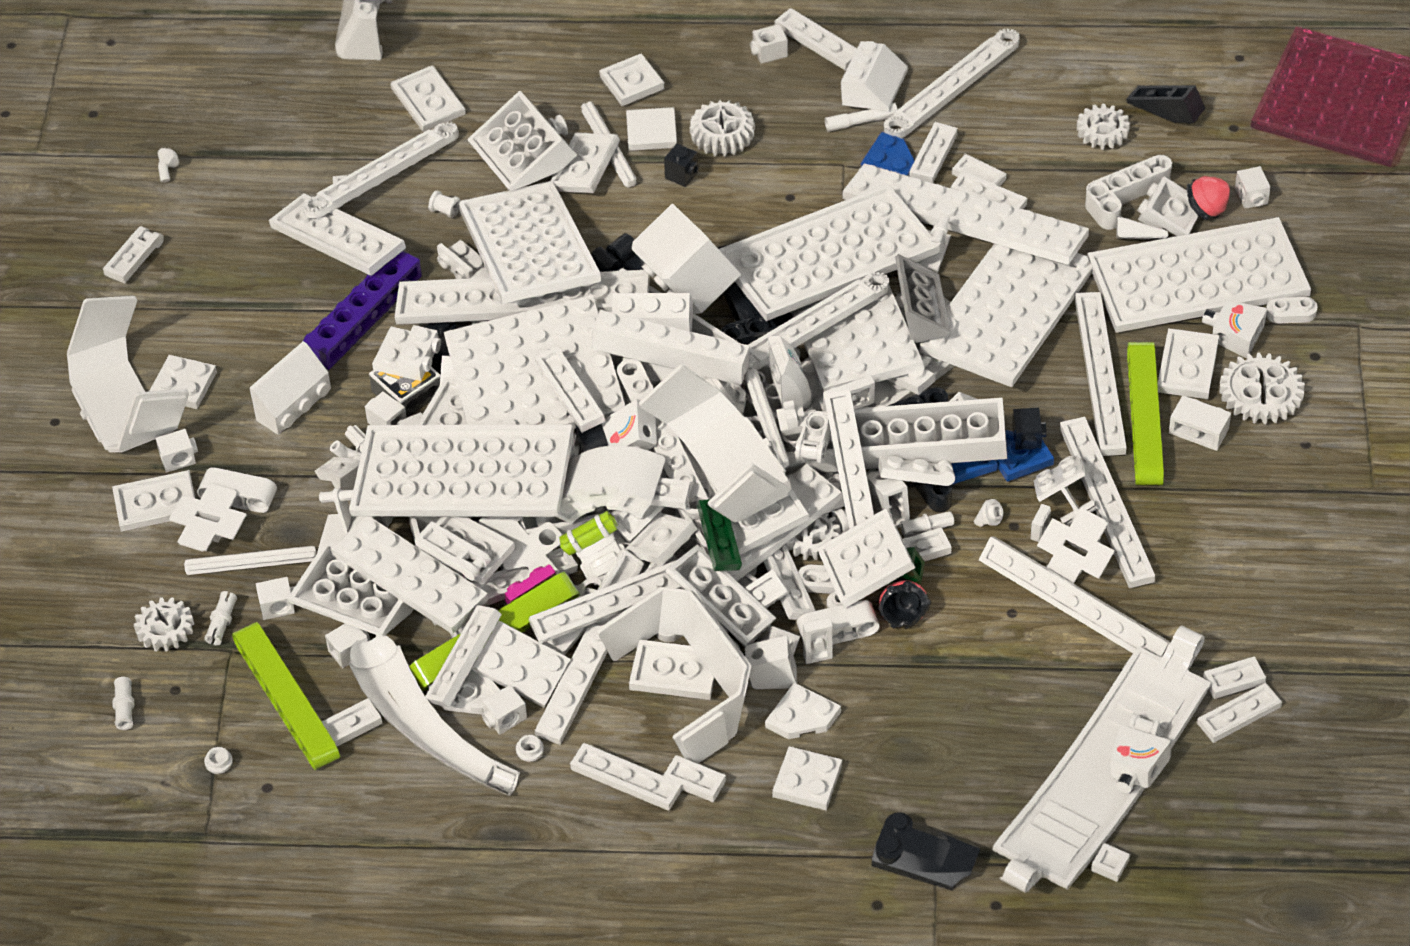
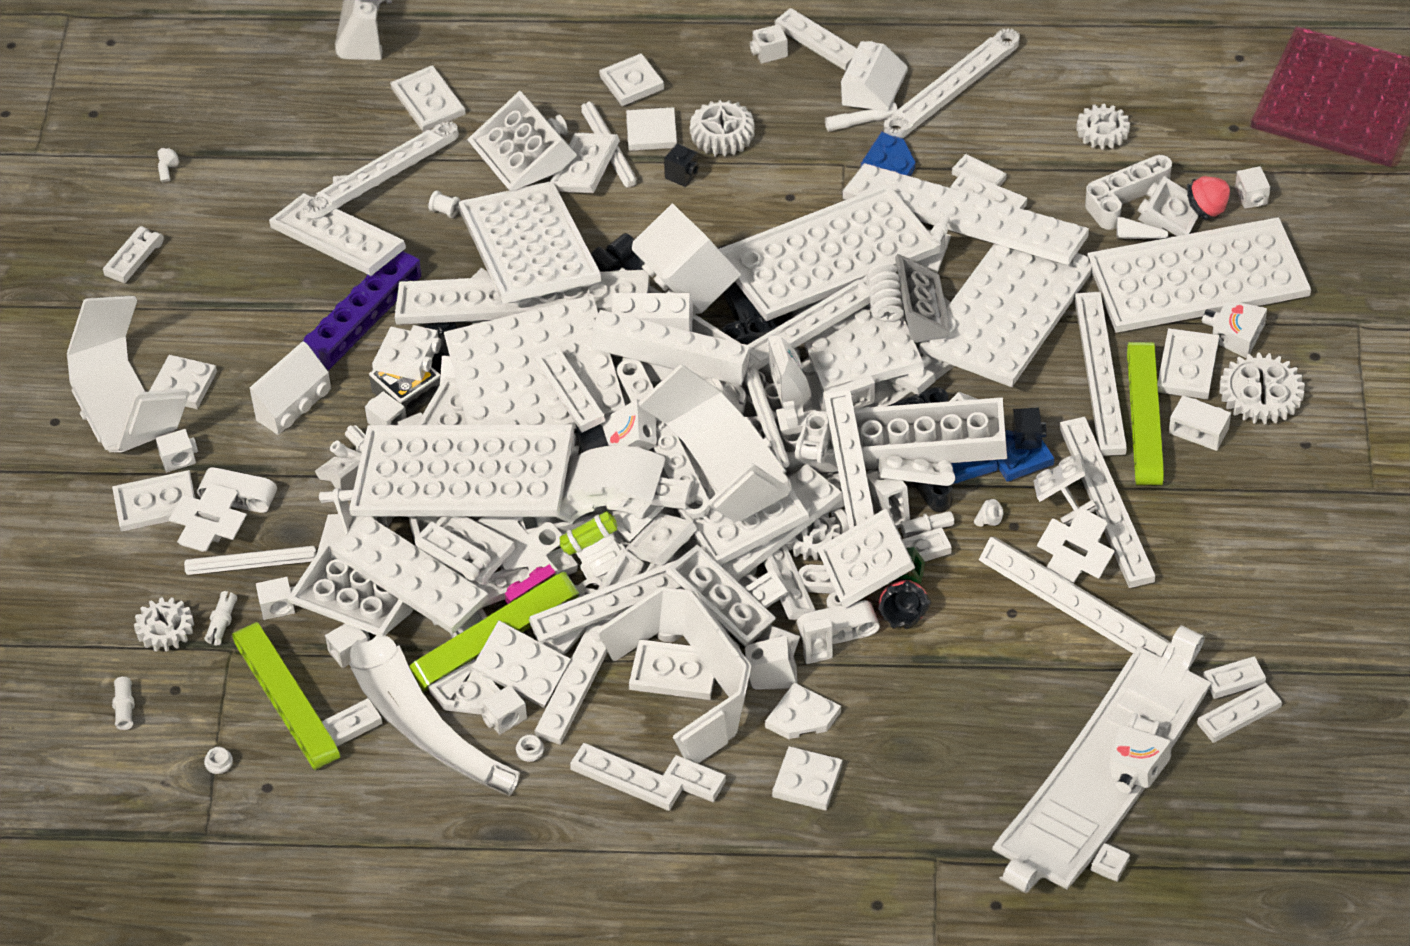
(460, 260): white bracket -> none
(463, 656): white plate -> none
(719, 538): dark green plate -> none
(885, 293): none -> white piece
(923, 852): black slope -> none
(933, 152): white plate -> none
(1040, 522): white tile -> none
(1169, 102): black slope -> none
(1291, 310): white plate -> none

